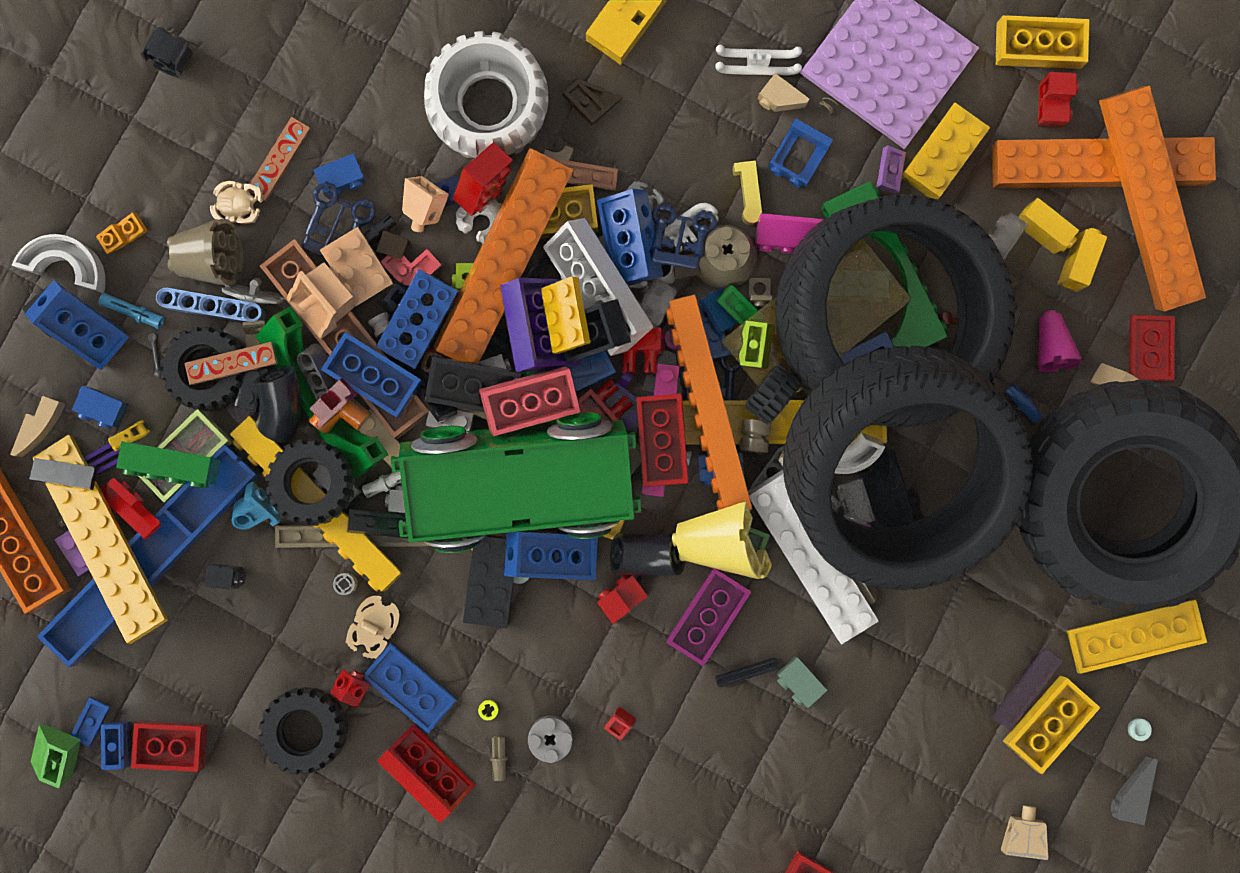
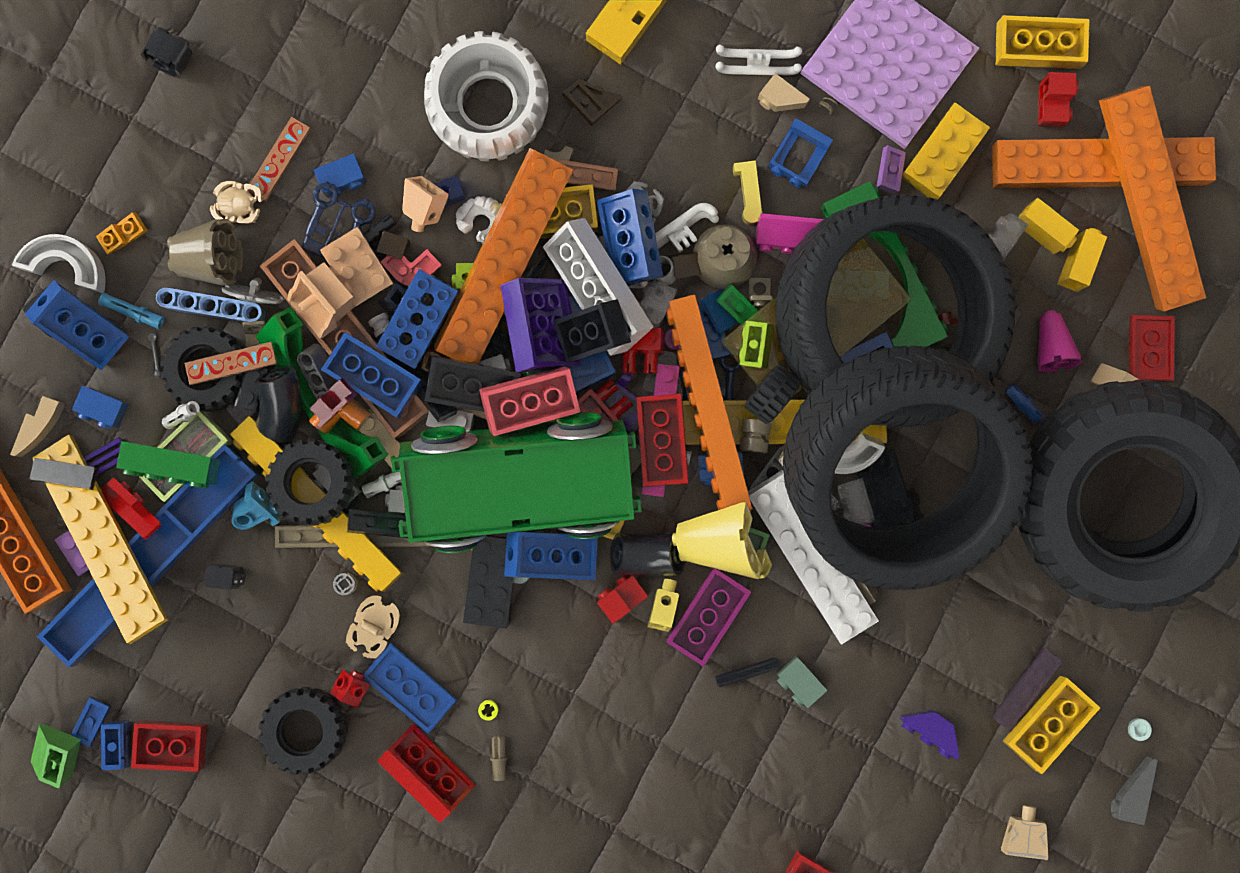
(127, 436): yellow bar -> none
(182, 409): none -> white pin
(483, 179): red brick -> none
(550, 751): light grey brick -> none
(565, 315): yellow plate -> none
(620, 723): red slope -> none
(661, 615): none -> light yellow torso
(697, 248): dark blue piece -> none
(933, 730): none -> dark purple slope
(1136, 636): yellow plate -> none

